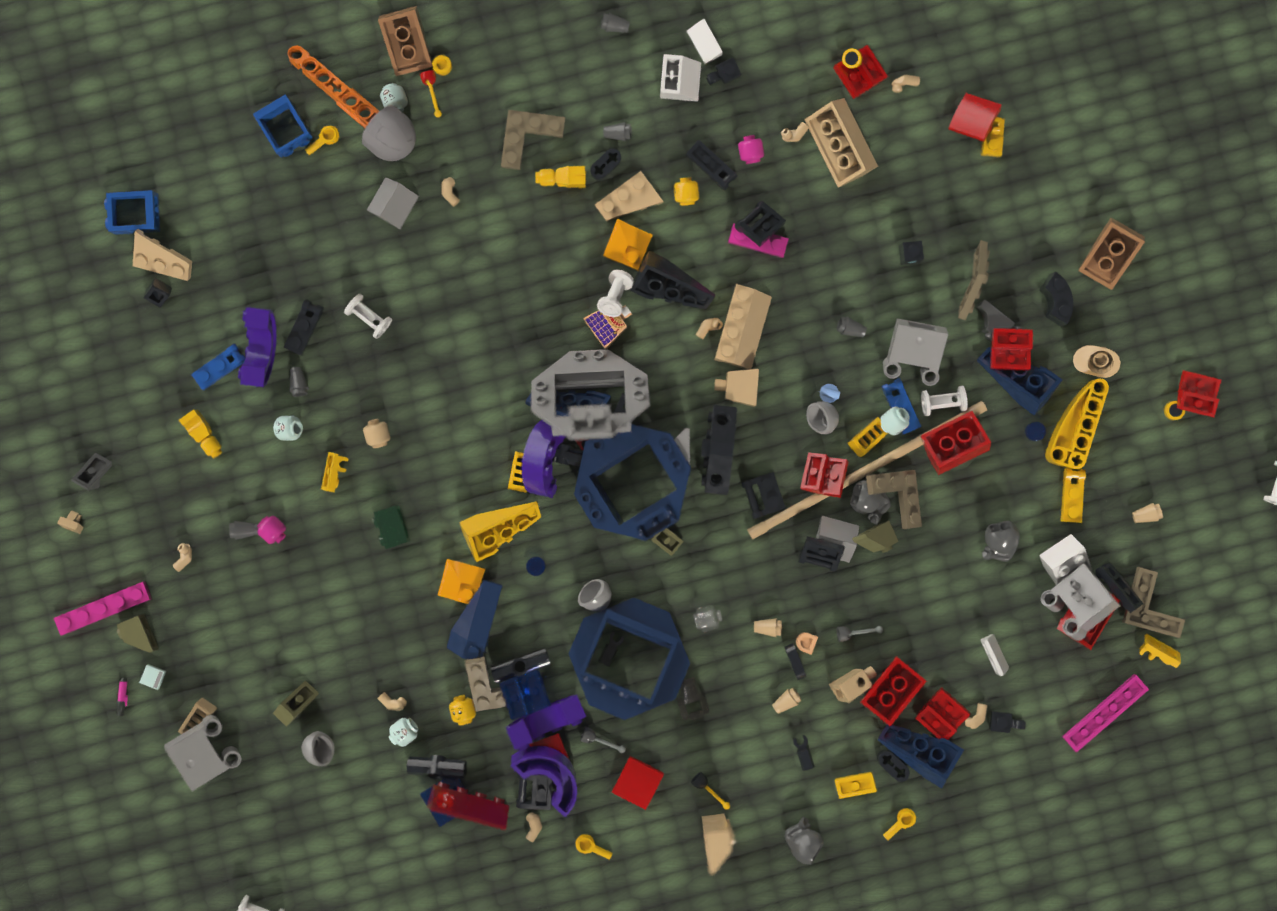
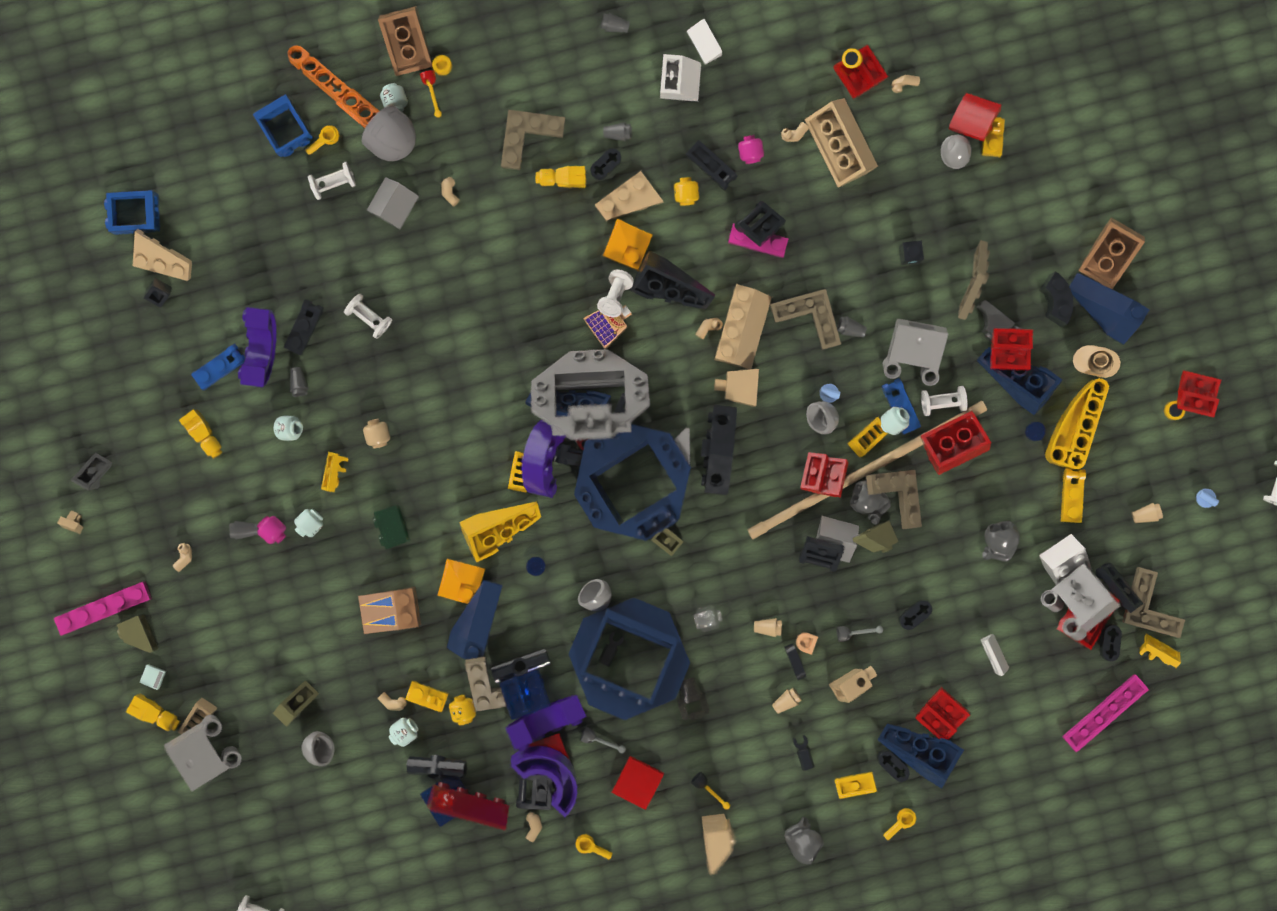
(122, 697): piece -> none
(151, 712): none -> yellow piece
(308, 523): none -> light aqua head
(332, 180): none -> white hose
(390, 610): none -> medium nougat slope
(426, 696): none -> yellow plate
(725, 71): black plate -> none
(769, 493): black plate -> none
(814, 303): none -> dark tan plate
(893, 691): red slope -> none
(918, 618): none -> black beam
(956, 151): none -> light grey hat
(979, 718): tan arm -> none
(1003, 722): black plate -> none
(1106, 641): none -> black beam
(1113, 311): none -> dark blue wedge
(1206, 498): none -> light blue plate

